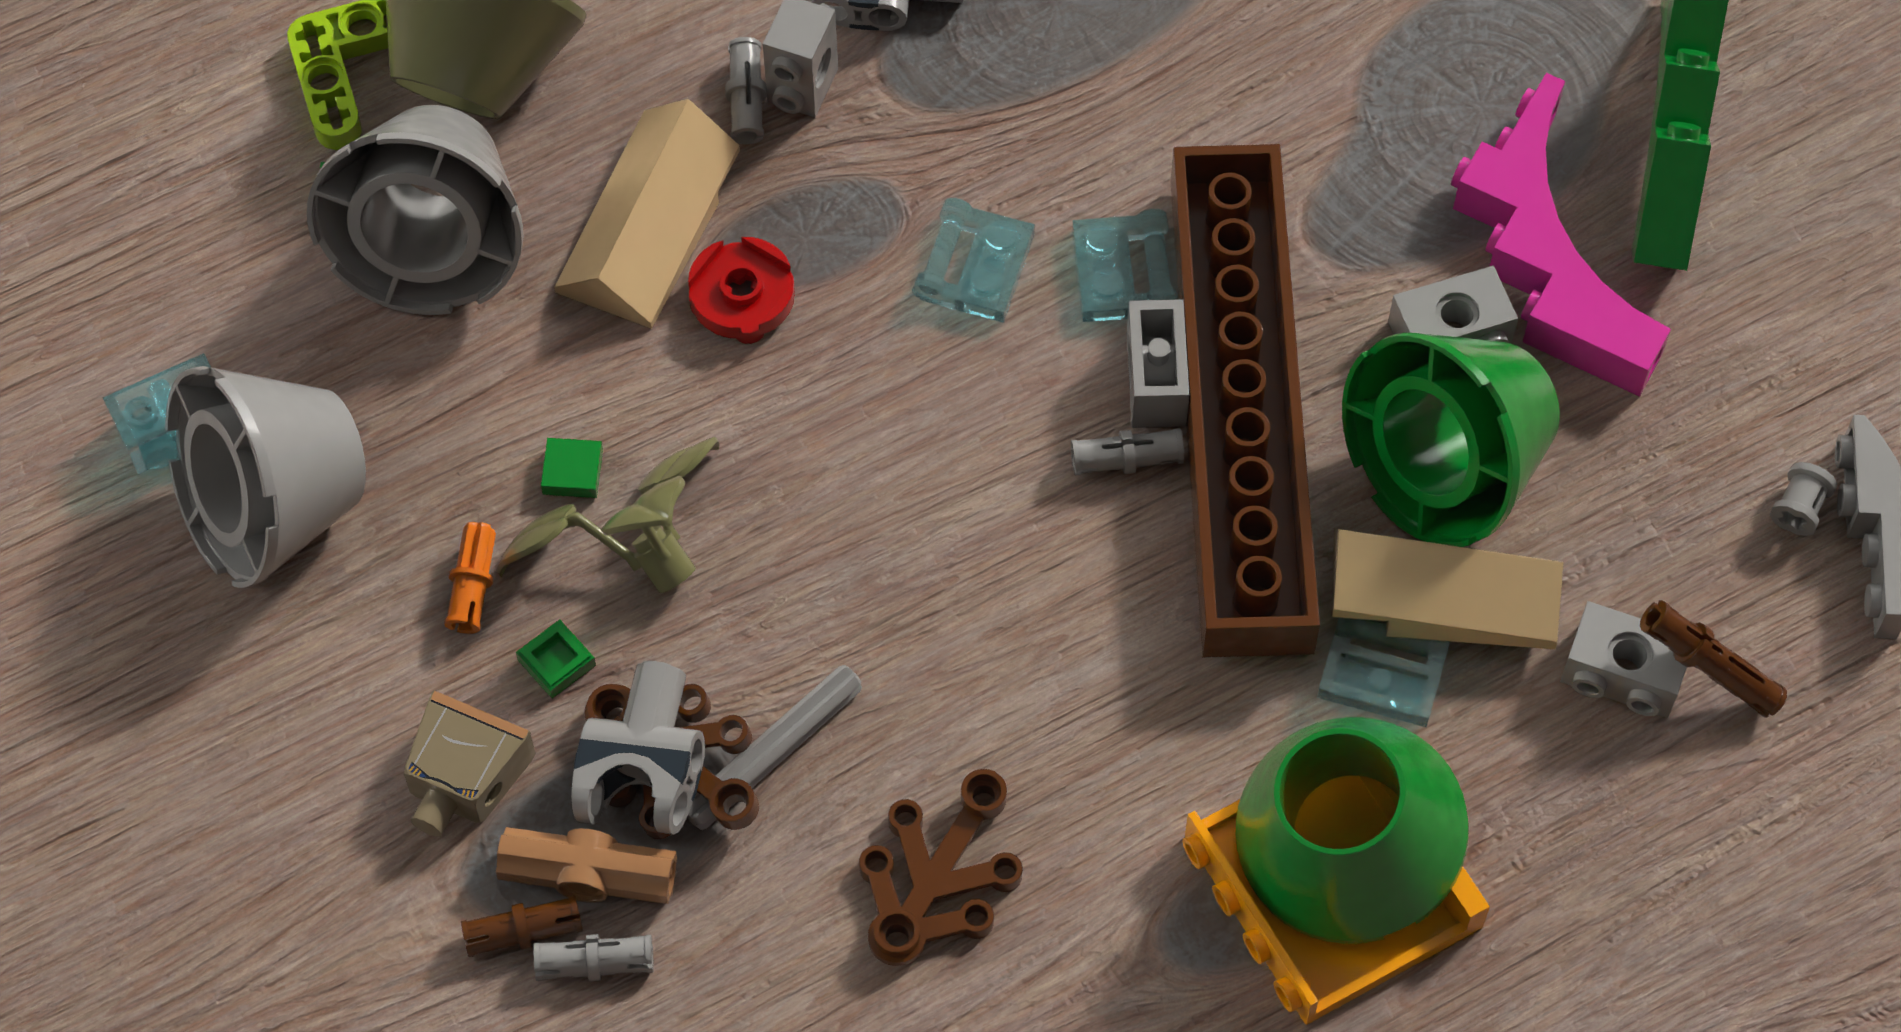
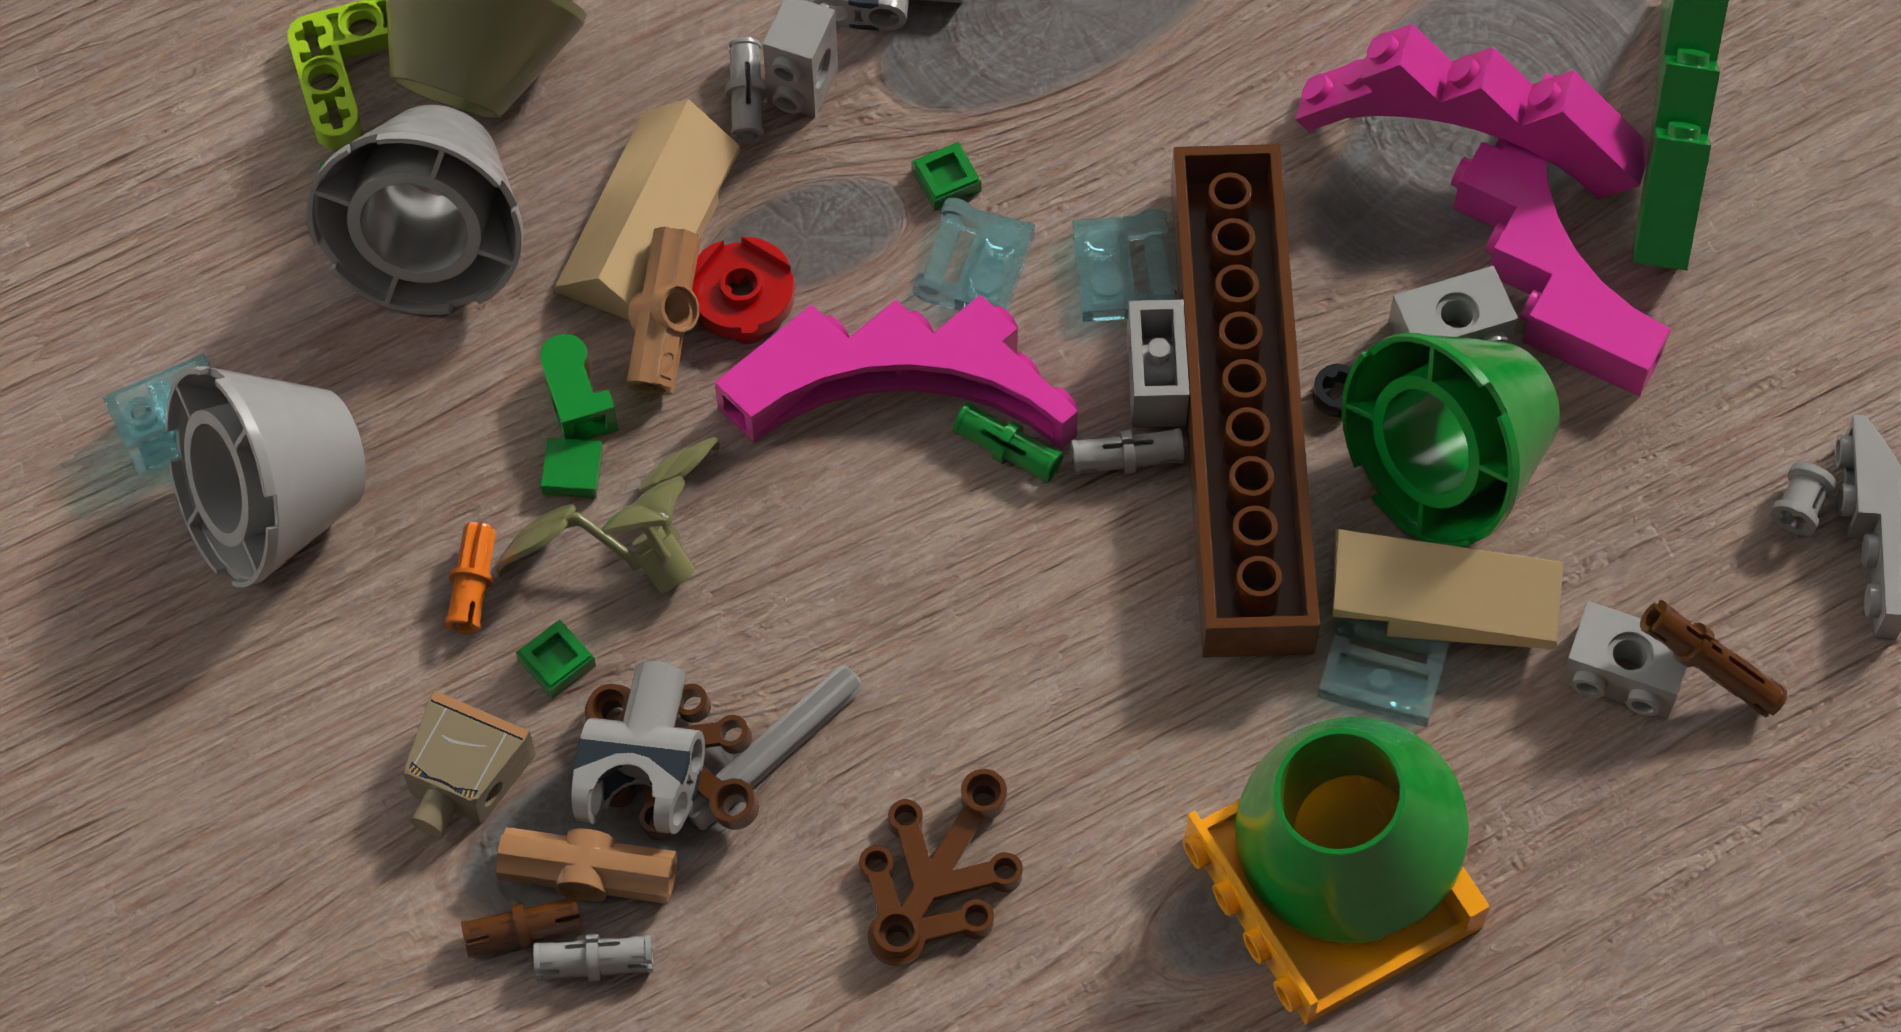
(567, 379): none -> green leg
(663, 311): none -> medium nougat piece
(895, 351): none -> dark pink arch
(946, 175): none -> green tile
(1036, 459): none -> green pin
(1327, 378): none -> black bush
(1483, 92): none -> dark pink arch

